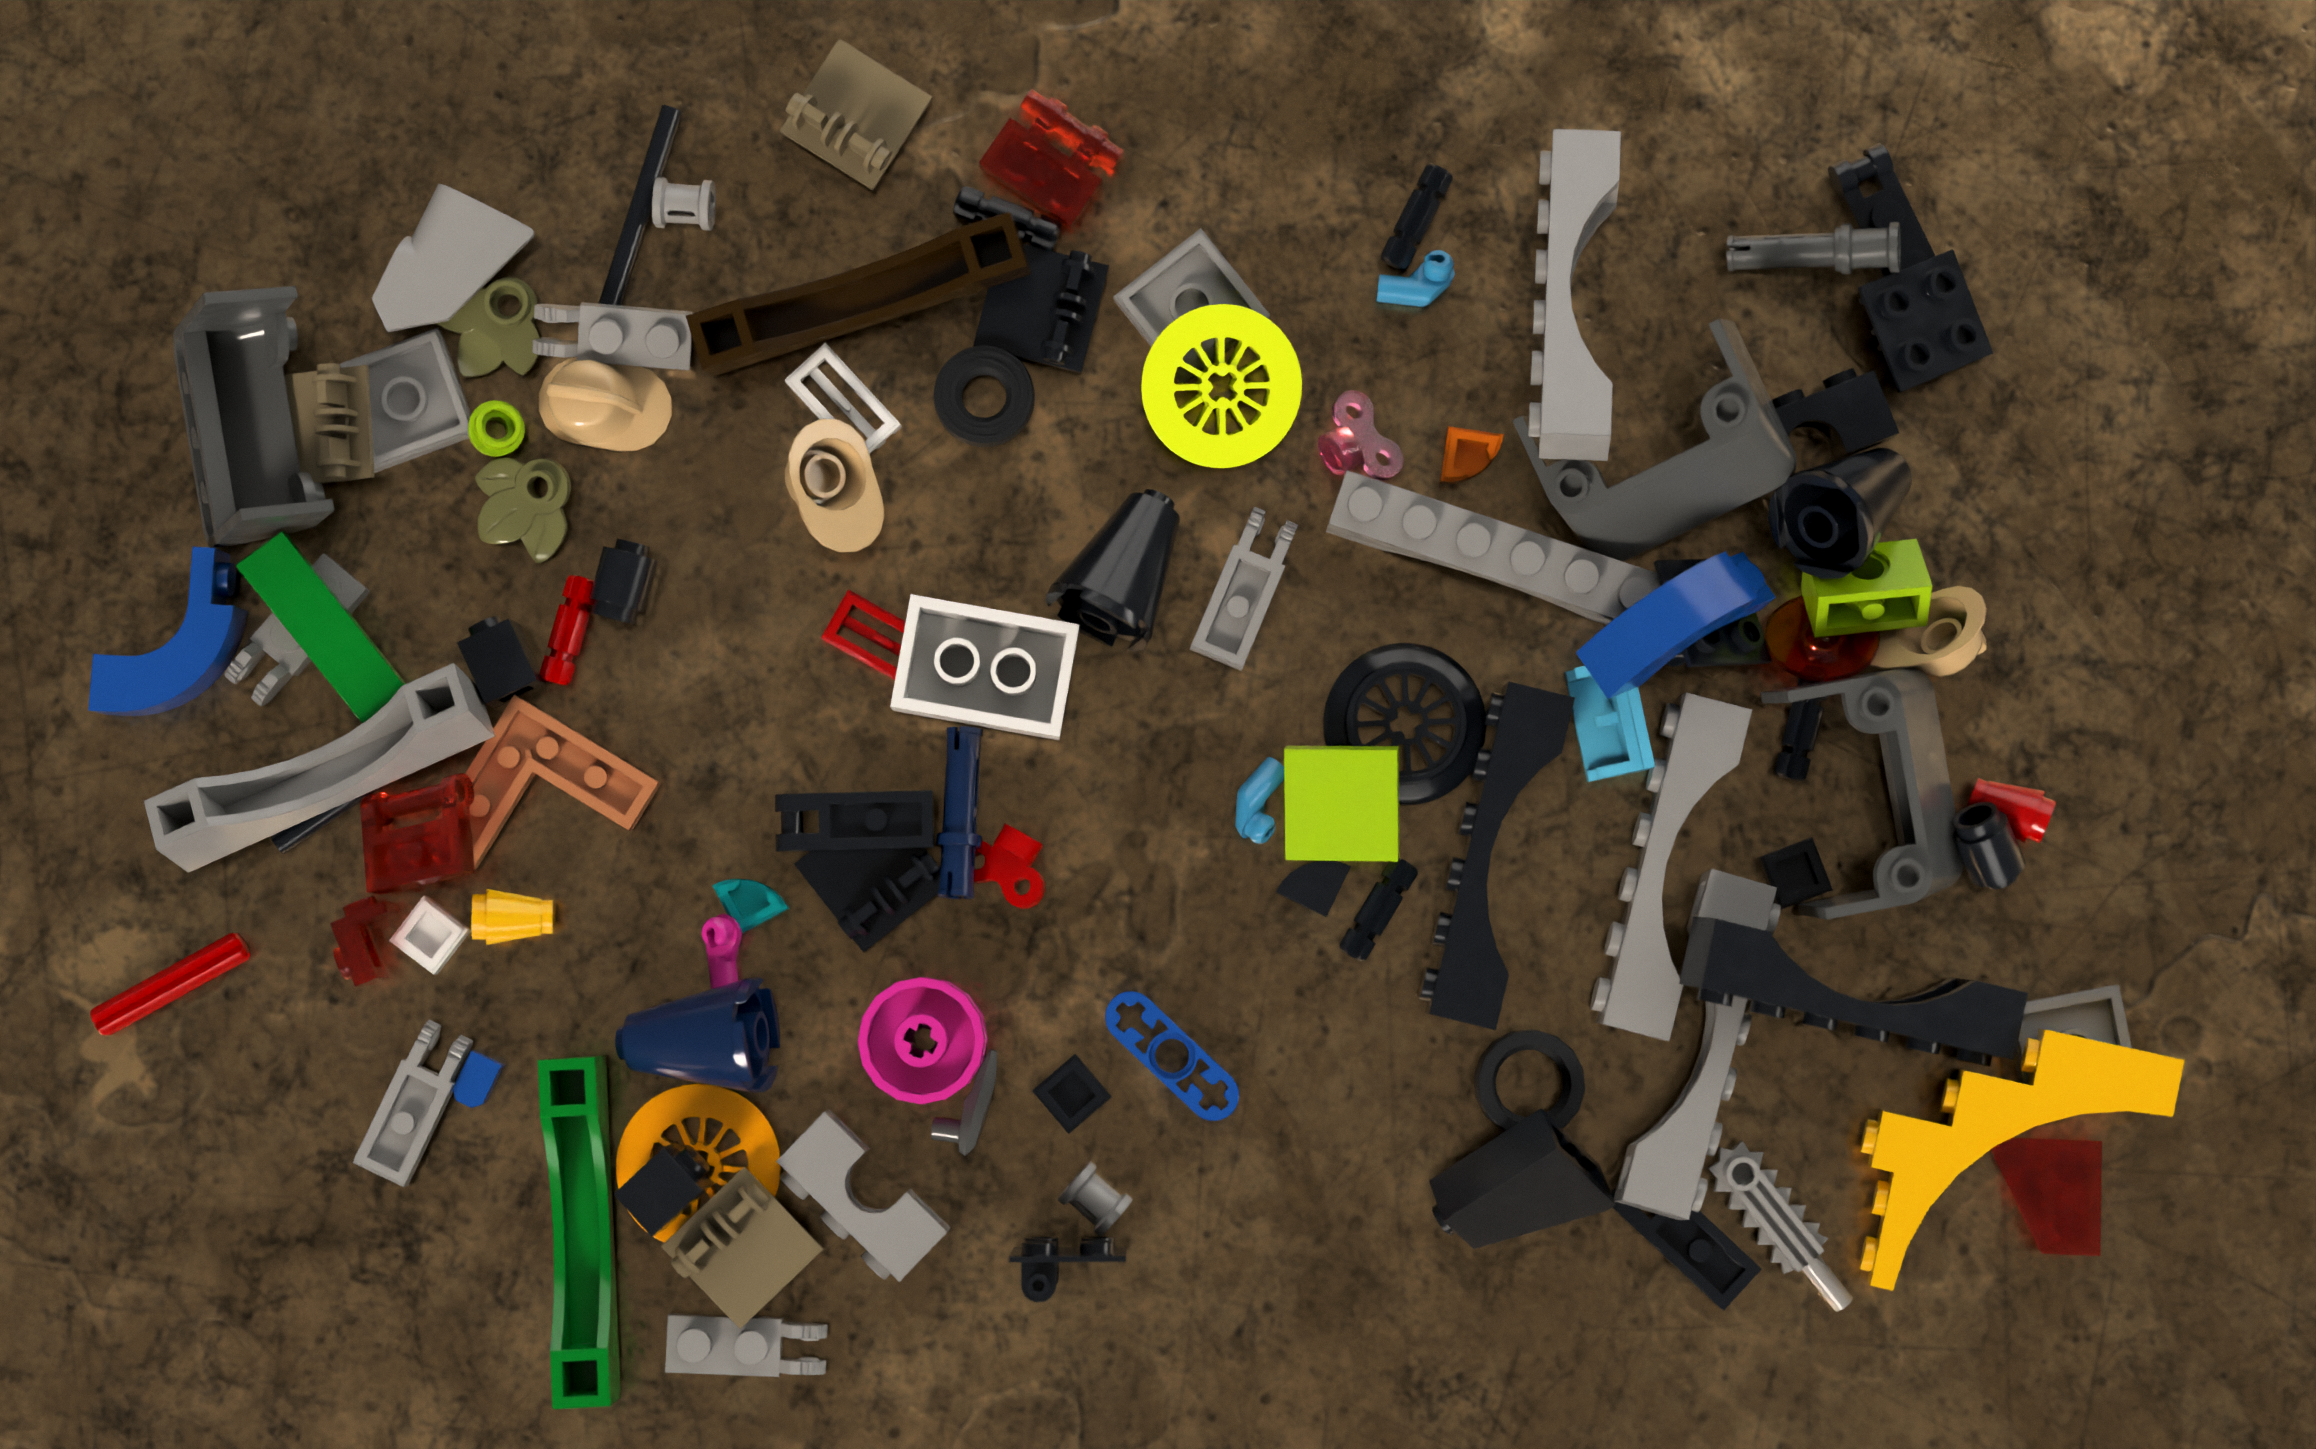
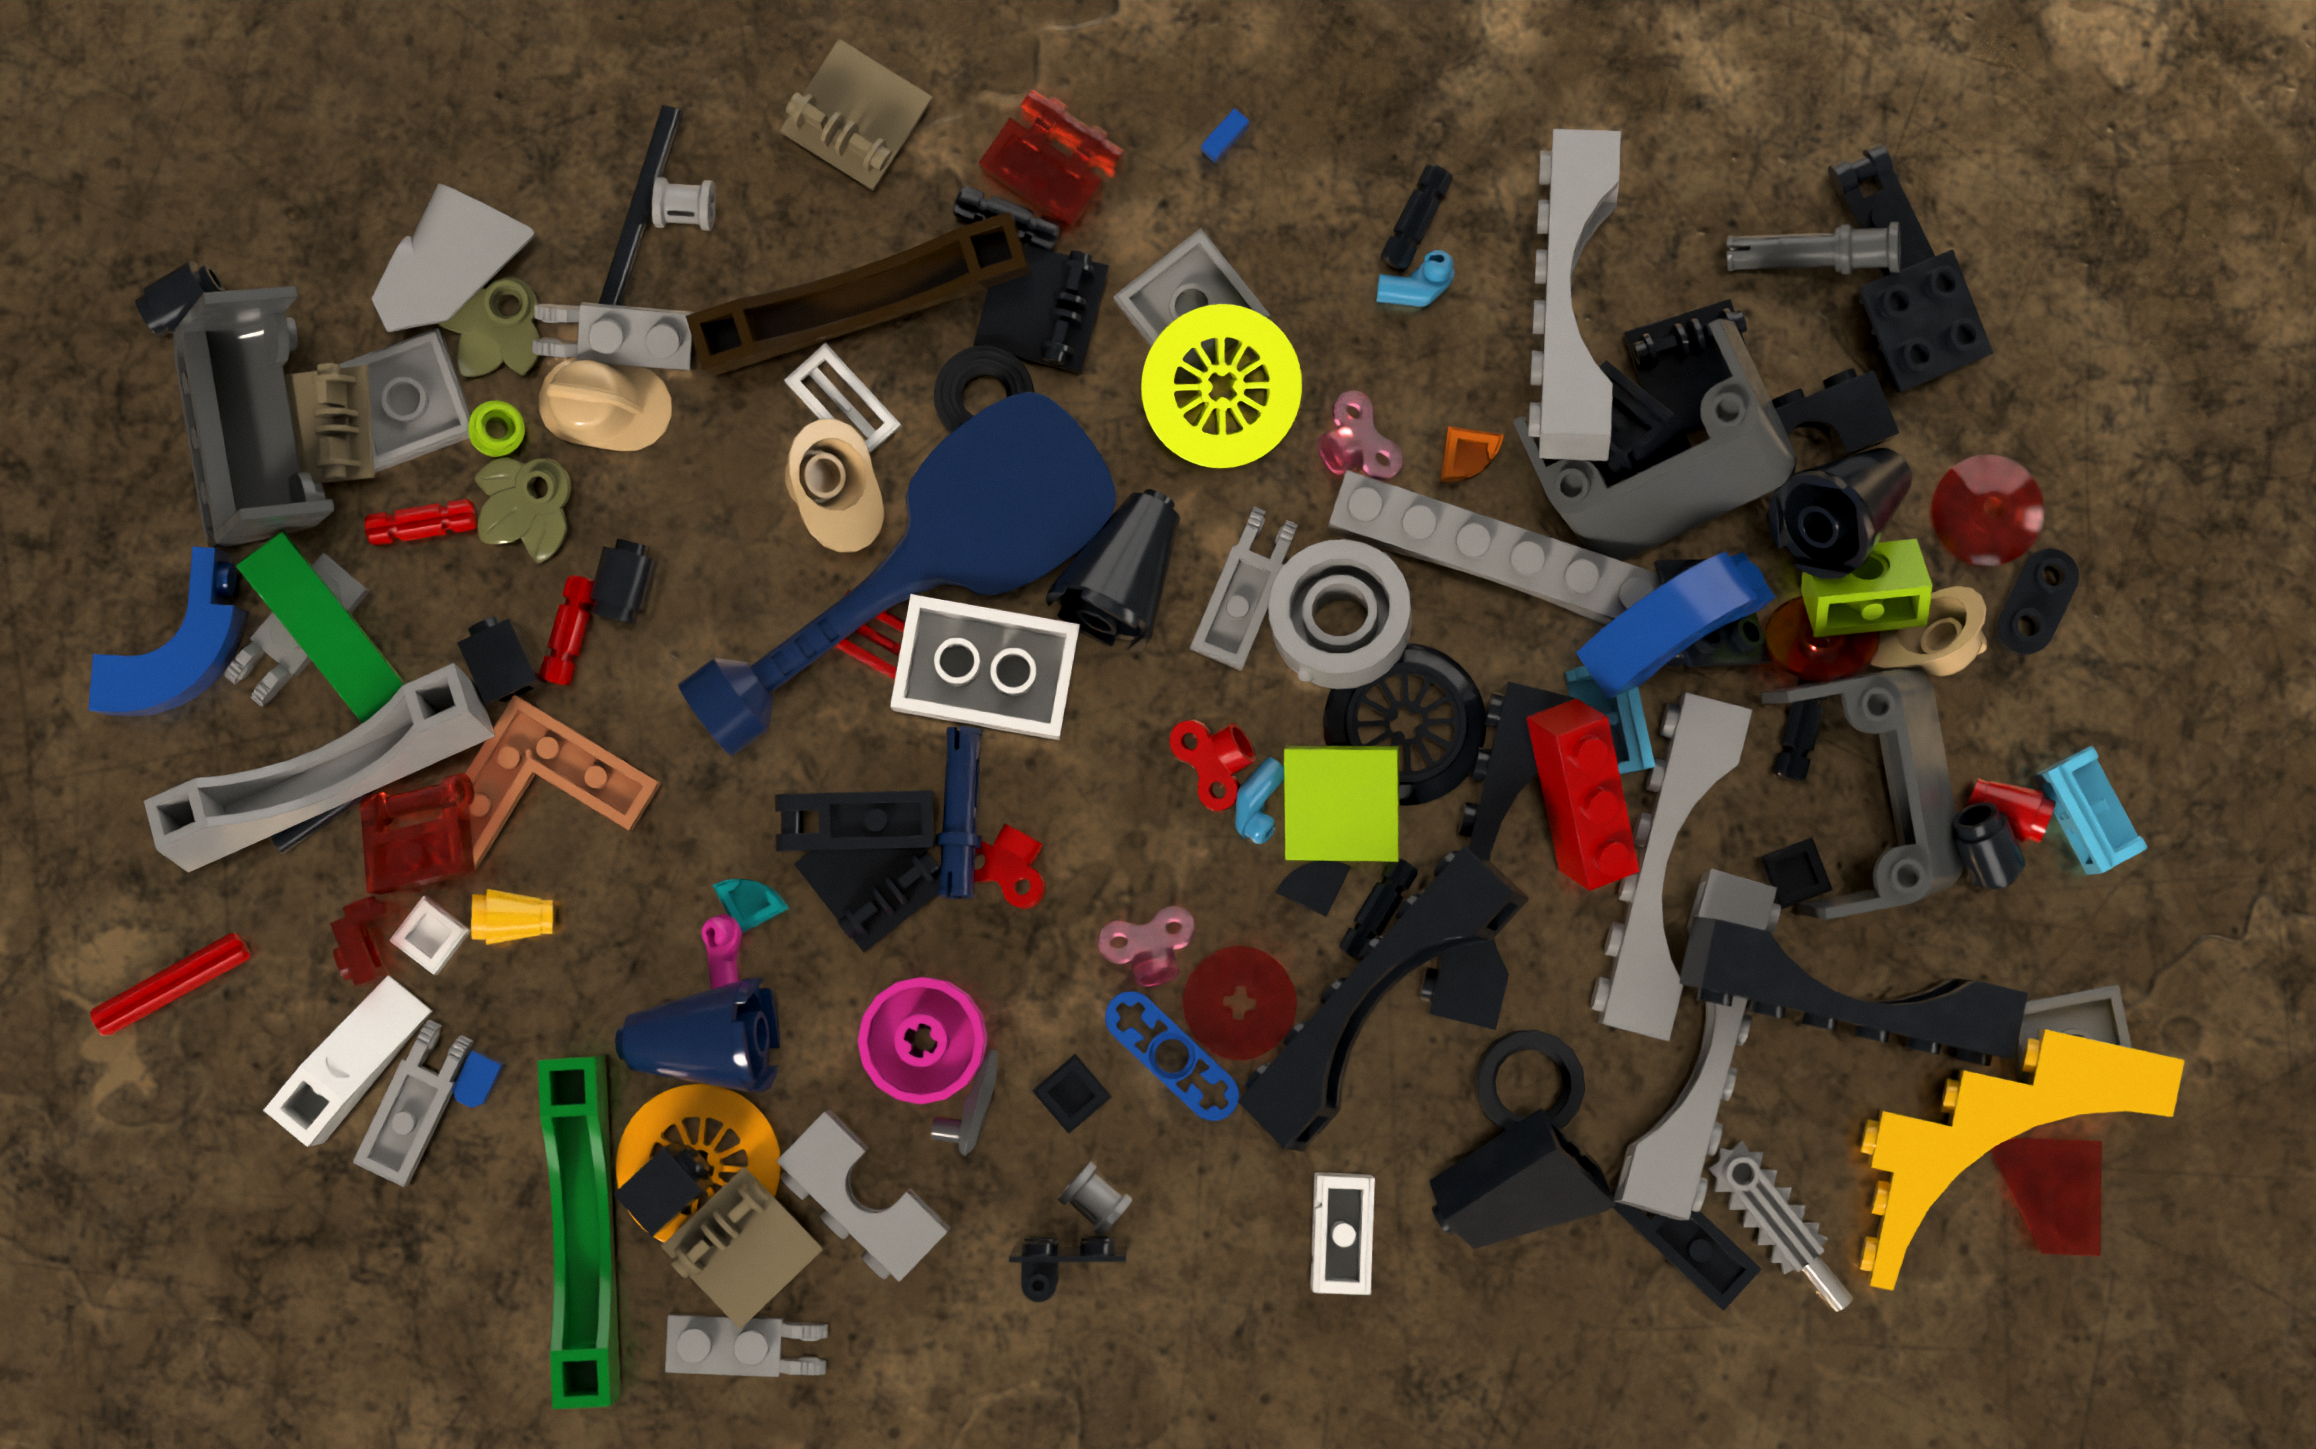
(174, 294): none -> black brick
(347, 1063): none -> white slope
(420, 522): none -> red axle
(984, 514): none -> dark blue piece
(1149, 946): none -> clear pink piece
(1215, 759): none -> red piece
(1225, 135): none -> blue piece
(1259, 1028): none -> clear red plate
(1305, 1082): none -> black arch
(1340, 573): none -> light grey piece
(1342, 1233): none -> white brick
(1583, 794): none -> red brick
(1641, 429): none -> black hinge
(1682, 359): none -> black hinge
(1961, 517): none -> clear red dish
(2037, 600): none -> black plate
(2090, 812): none -> medium azure hinge

